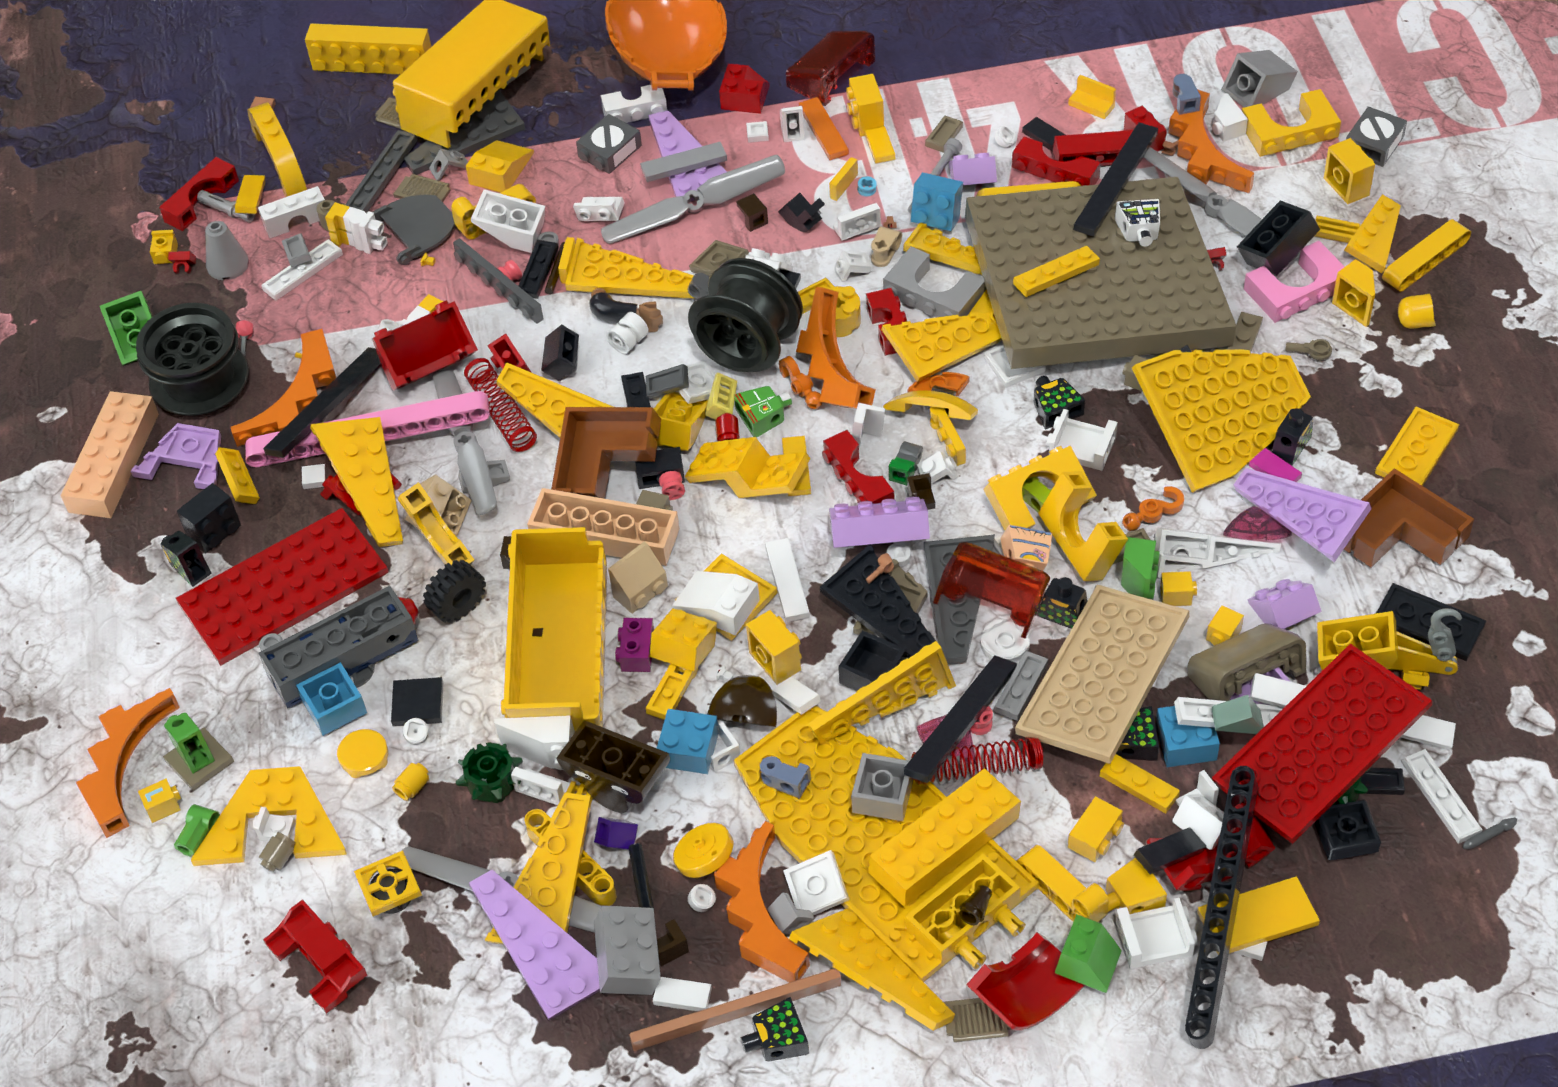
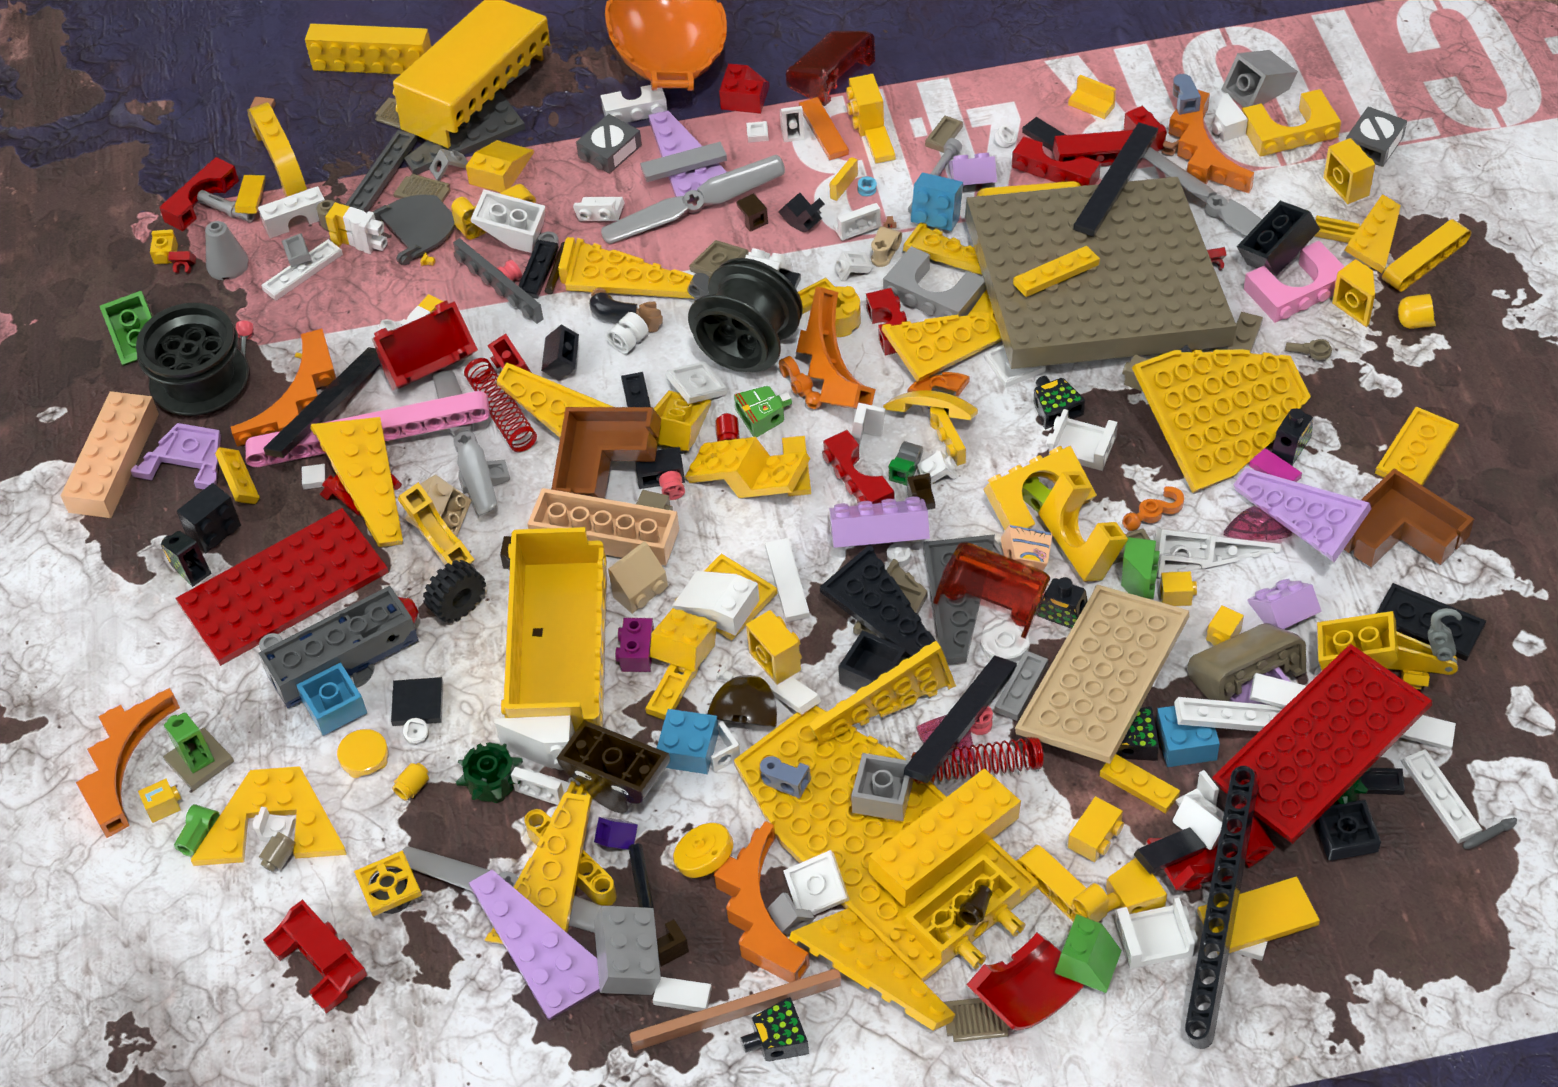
(667, 381): dark grey tile -> none
(701, 898): white tile -> none
(715, 408): light yellow slope -> none
(886, 566): nougat hand -> none
(1139, 220): white torso -> none
(1238, 716): sand green slope -> none

